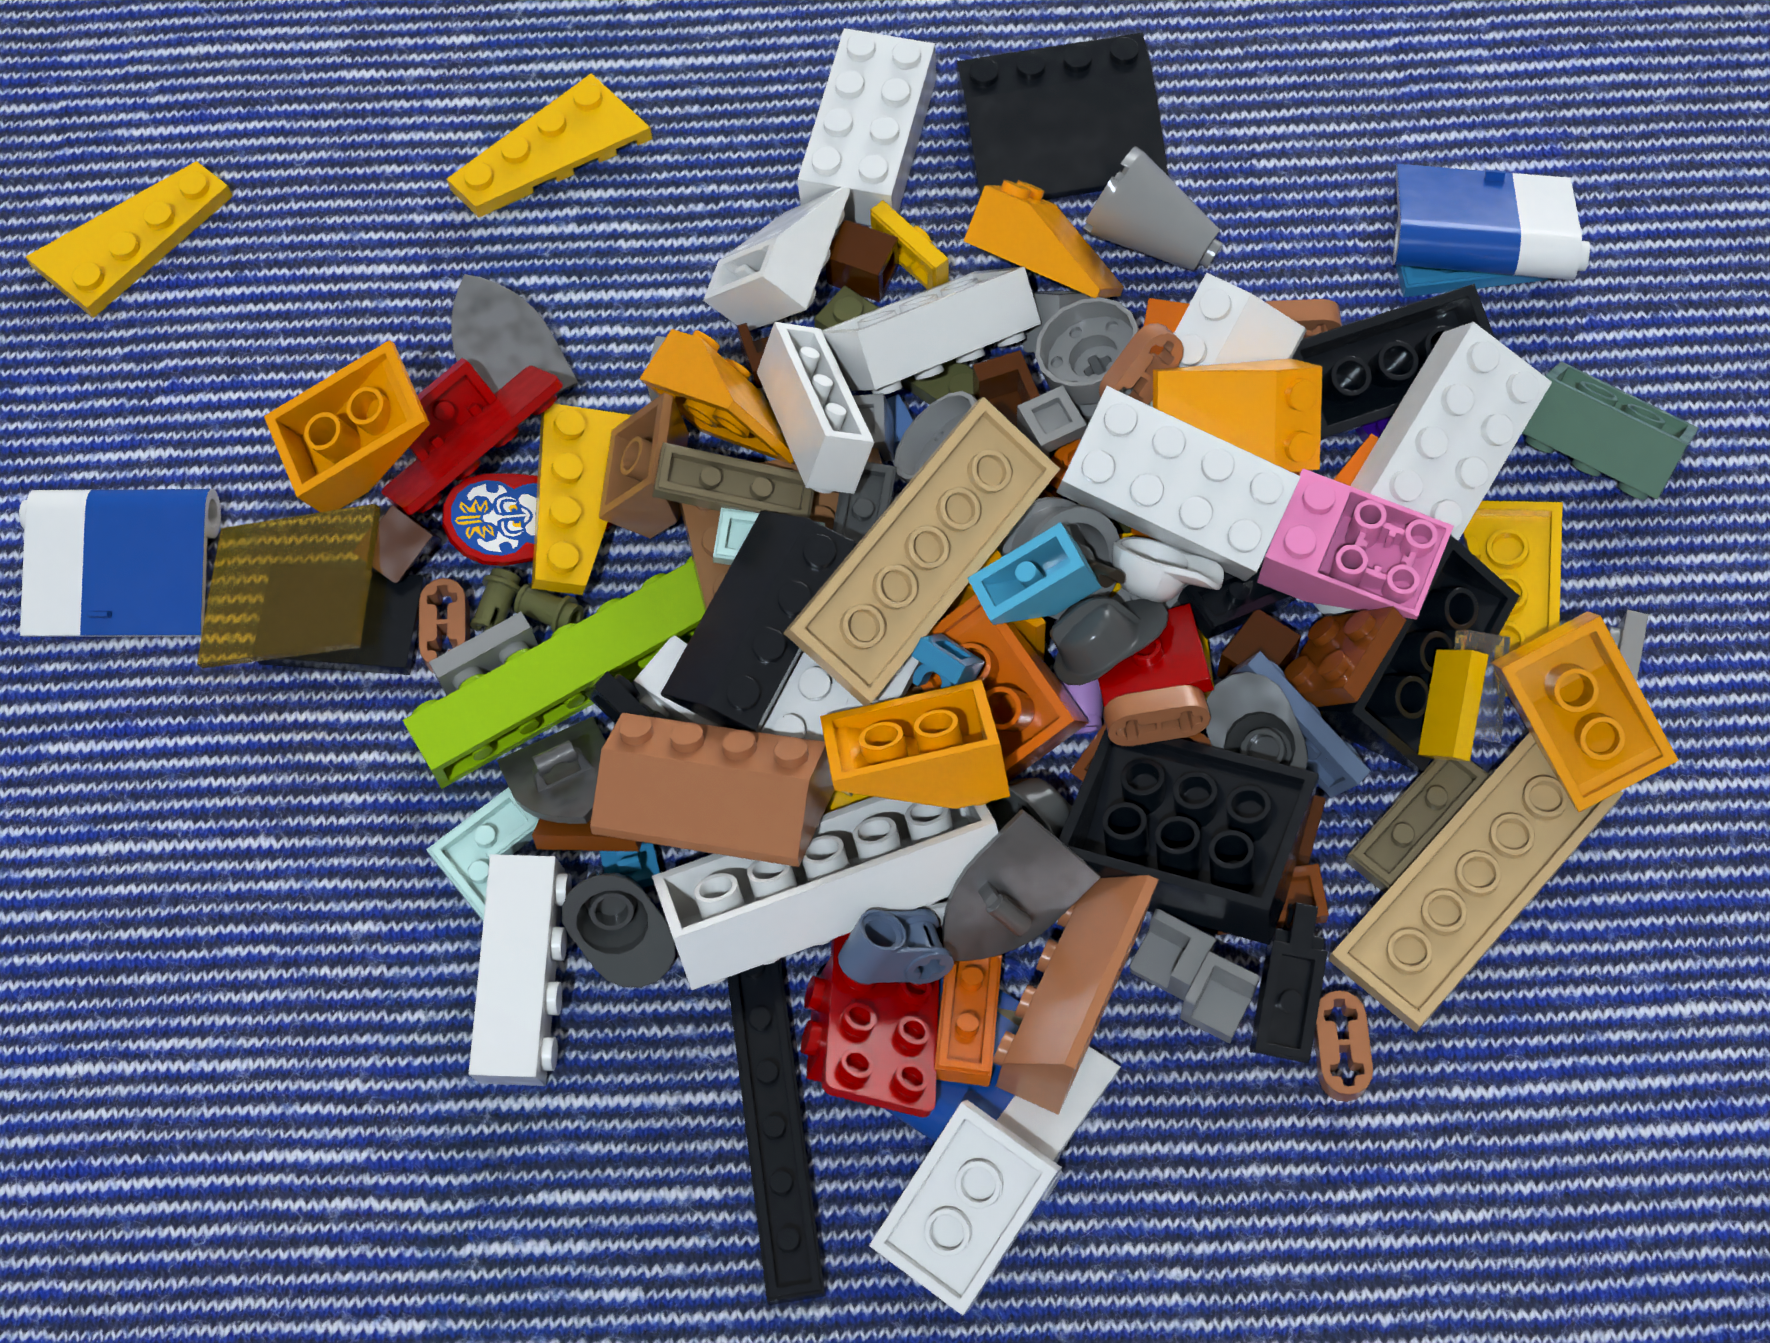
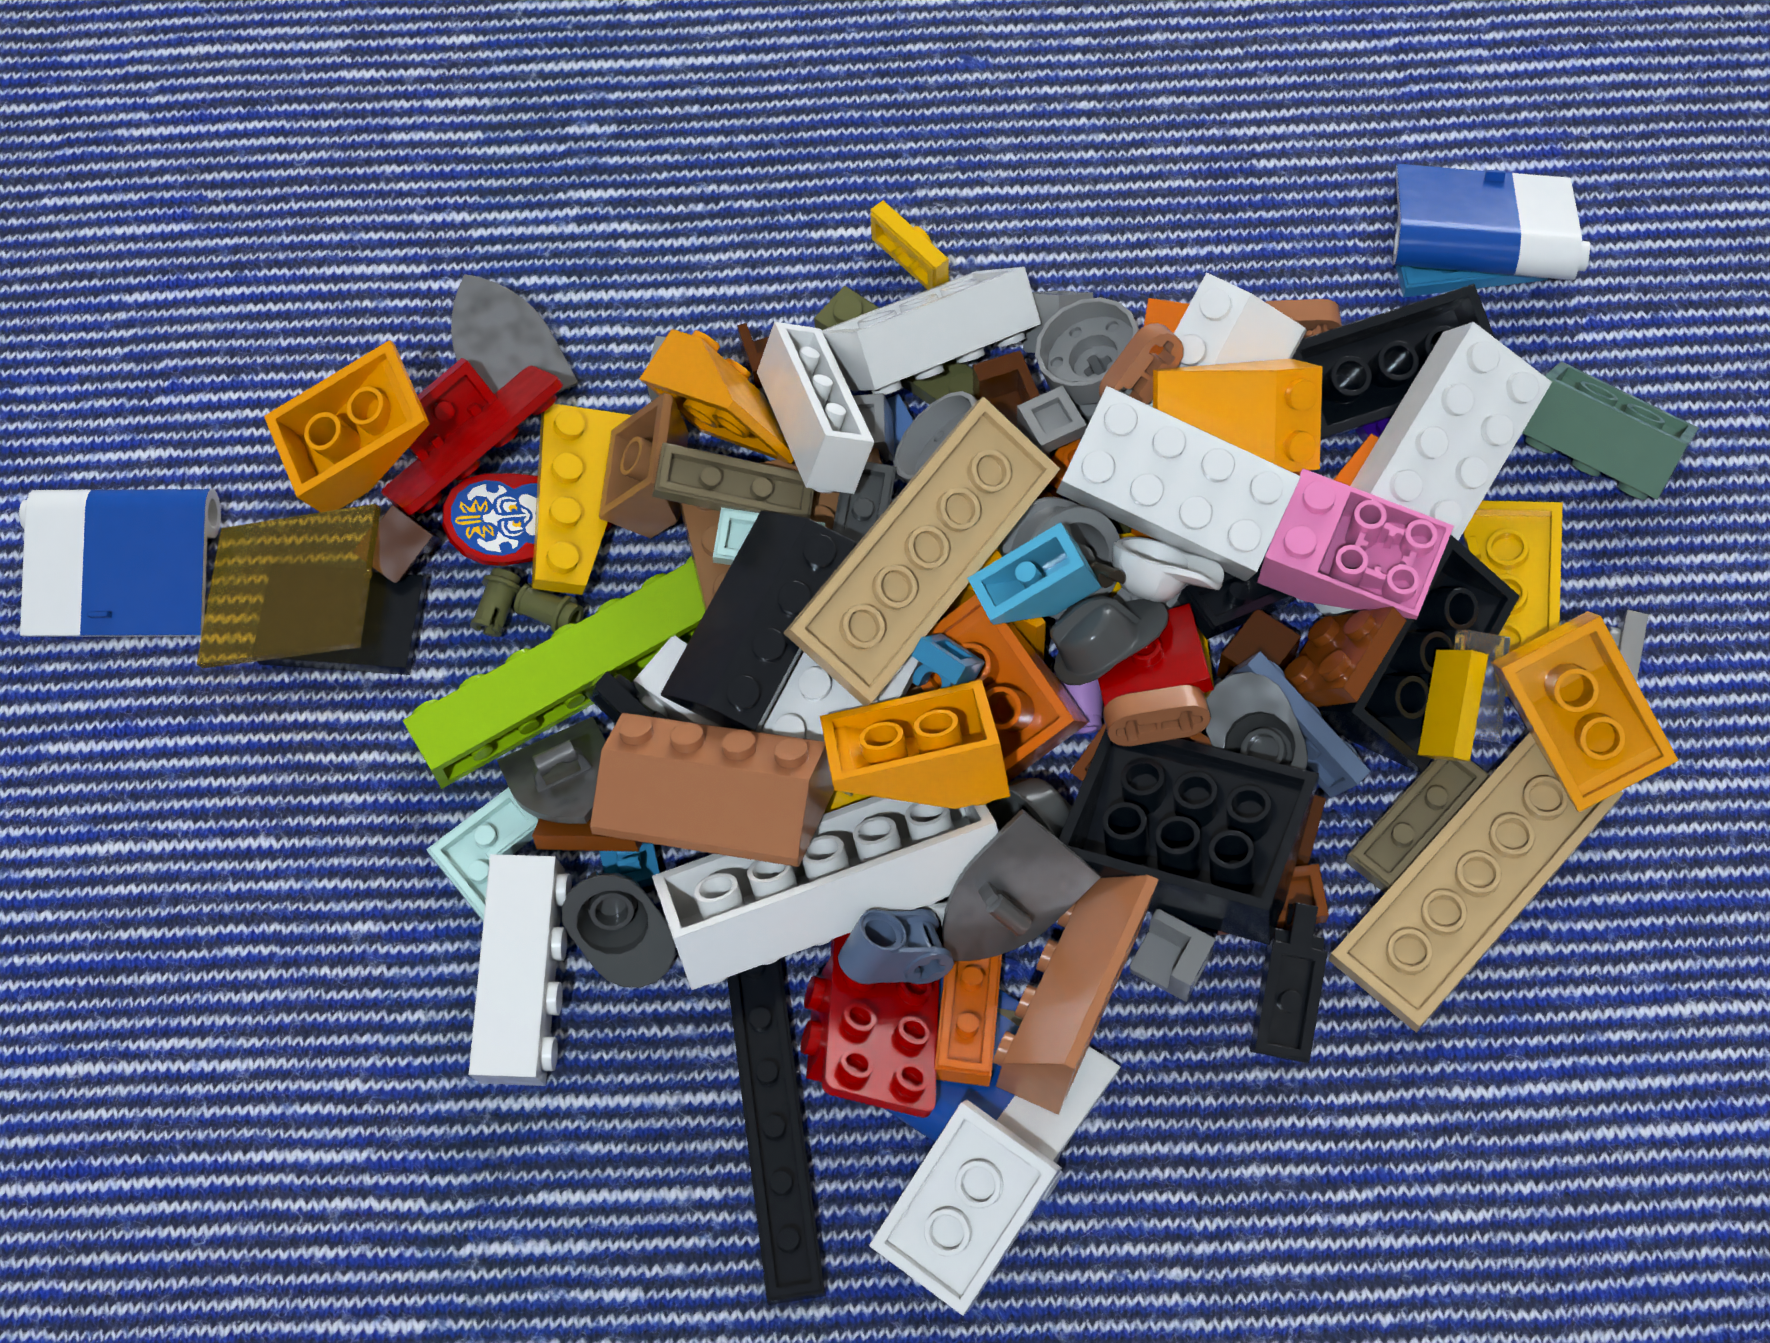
(123, 243): yellow wing -> none
(433, 626): nougat beam -> none
(483, 652): light grey plate -> none
(563, 135): yellow wing -> none
(779, 265): white slope -> none
(862, 260): reddish brown panel -> none
(869, 121): white brick -> none
(1037, 235): light orange slope -> none
(1060, 114): black slope -> none
(1153, 216): light grey cone -> none
(1219, 997): light grey panel -> none
(1355, 1045): nougat beam -> none

